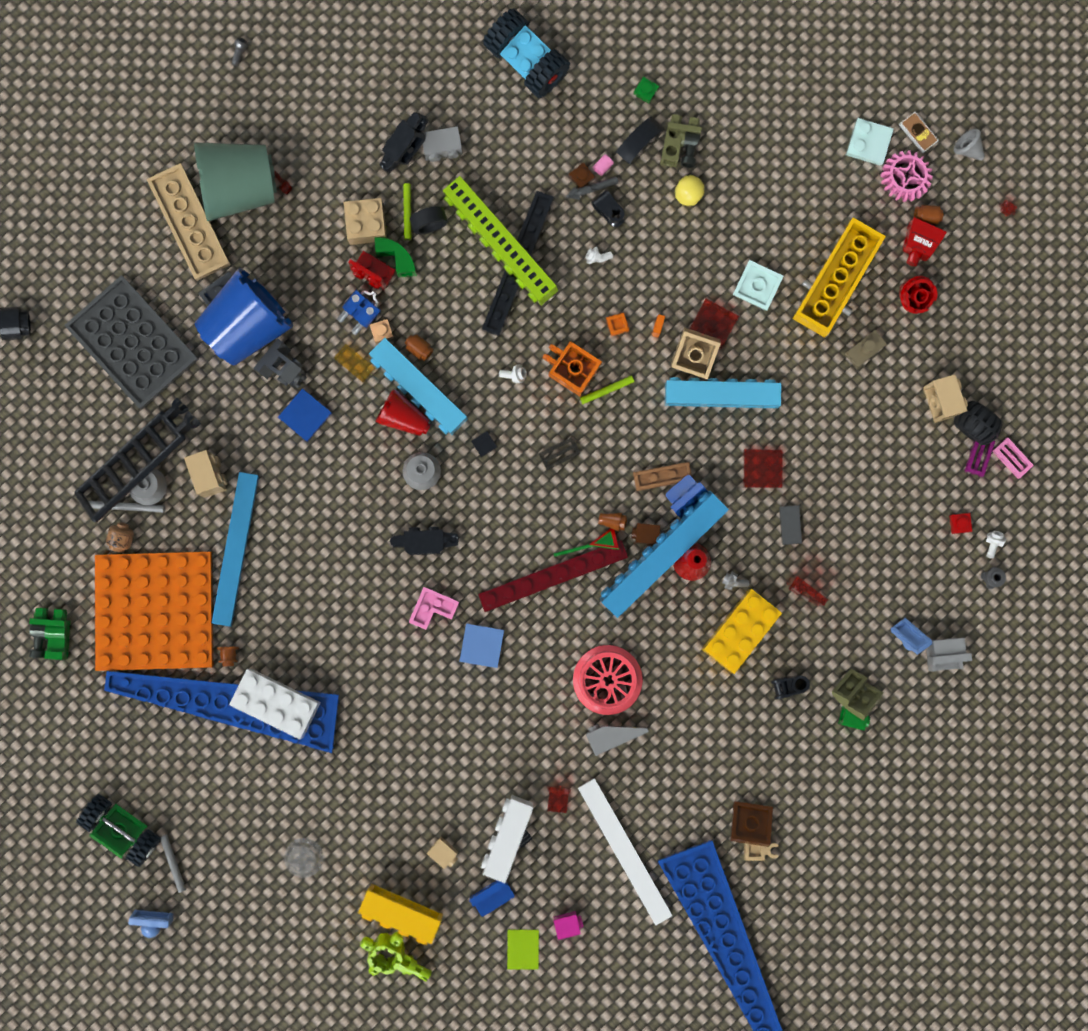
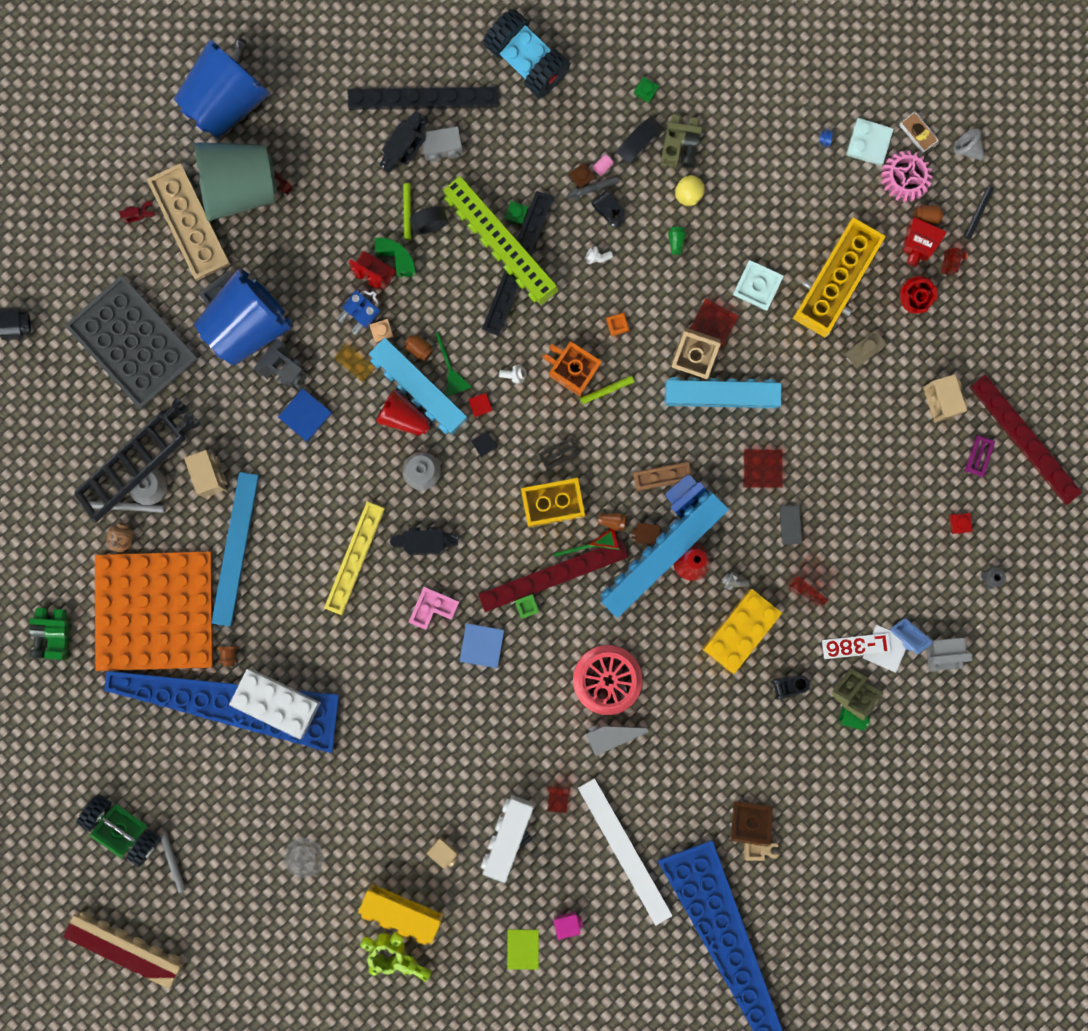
(123, 949): none -> brick
(133, 214): none -> dark red plate
(150, 921): medium blue tile -> none
(218, 91): none -> blue cone
(354, 558): none -> light yellow tile
(364, 220): tan brick -> none
(422, 98): none -> black plate
(455, 382): none -> green piece
(480, 405): none -> red tile
(491, 897): blue panel -> none
(516, 213): none -> green plate
(526, 606): none -> bright green plate
(552, 502): none -> yellow brick
(658, 326): orange tile -> none
(676, 239): none -> green cone
(826, 137): none -> blue plate
(856, 646): none -> white sticker
(891, 659): none -> white sticker
(952, 260): none -> clear red tile
(979, 212): none -> black bar
(979, 423): black wheel -> none
(995, 539): white plate -> none
(1007, 208): clear red plate -> none
(1017, 452): bright pink tile -> none
(1025, 440): none -> dark red plate

